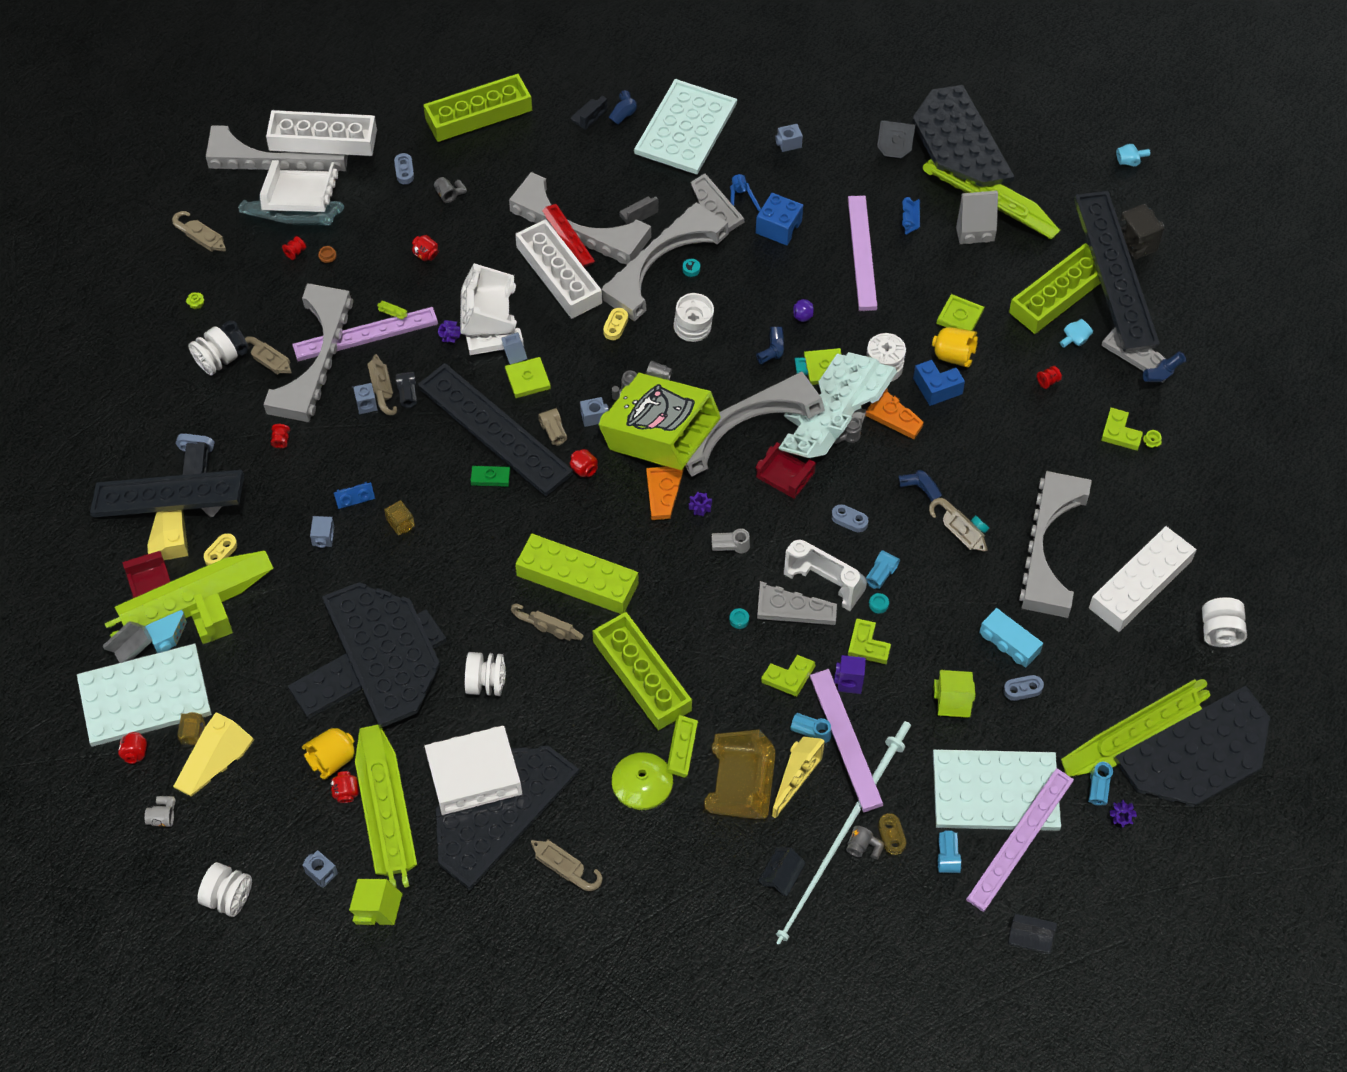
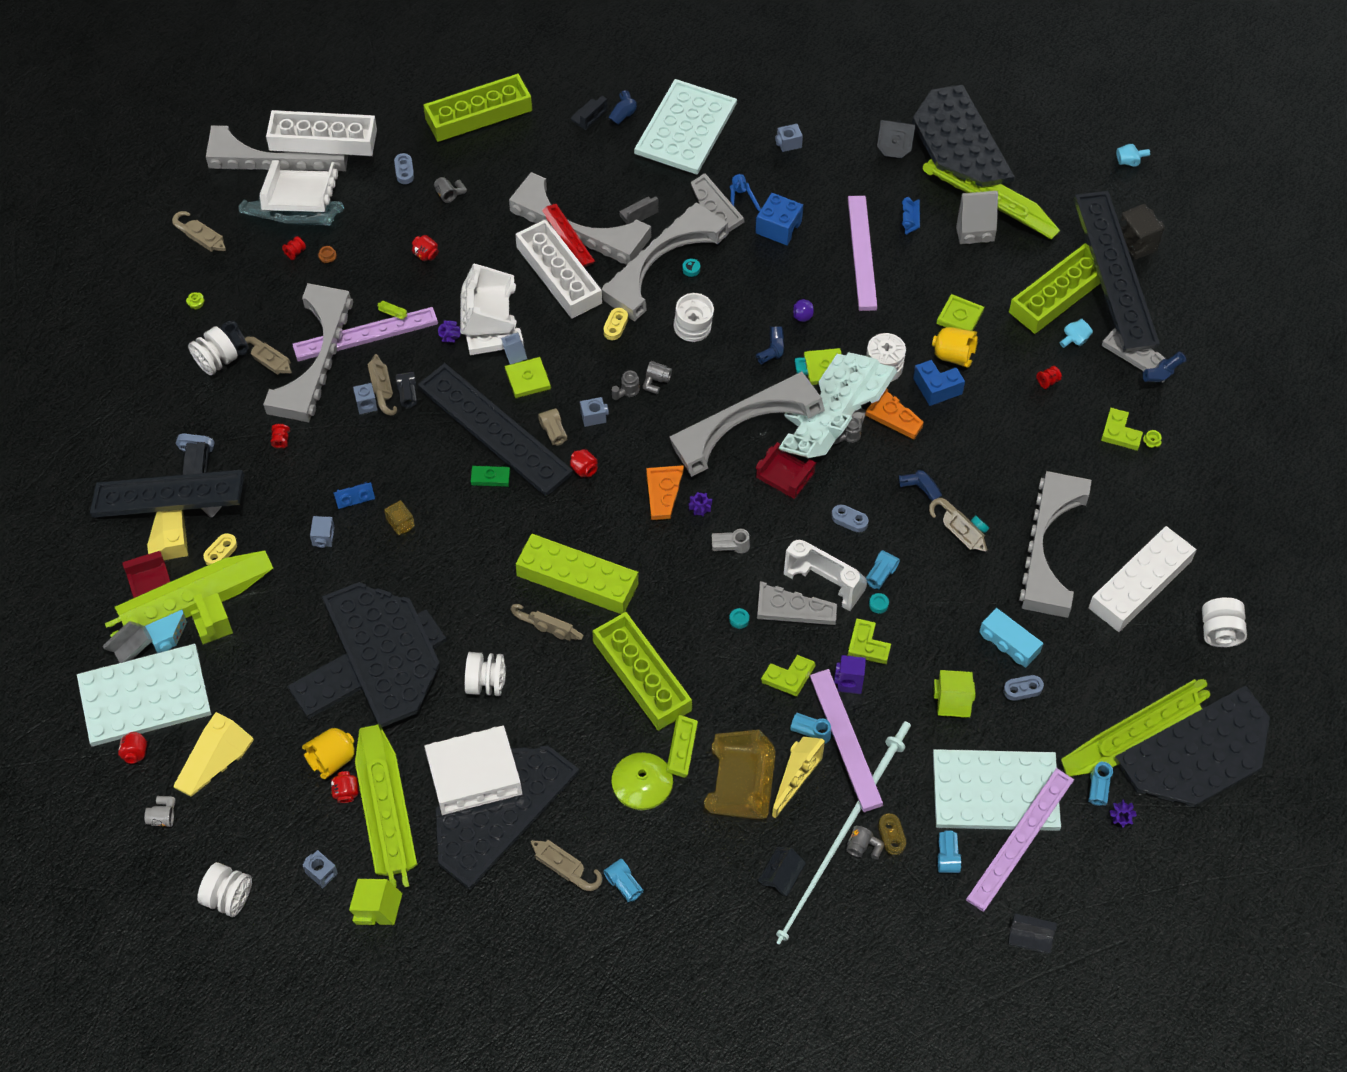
(190, 728): clear yellow brick -> none
(620, 876): none -> dark azure piece
(659, 420): lime brick -> none

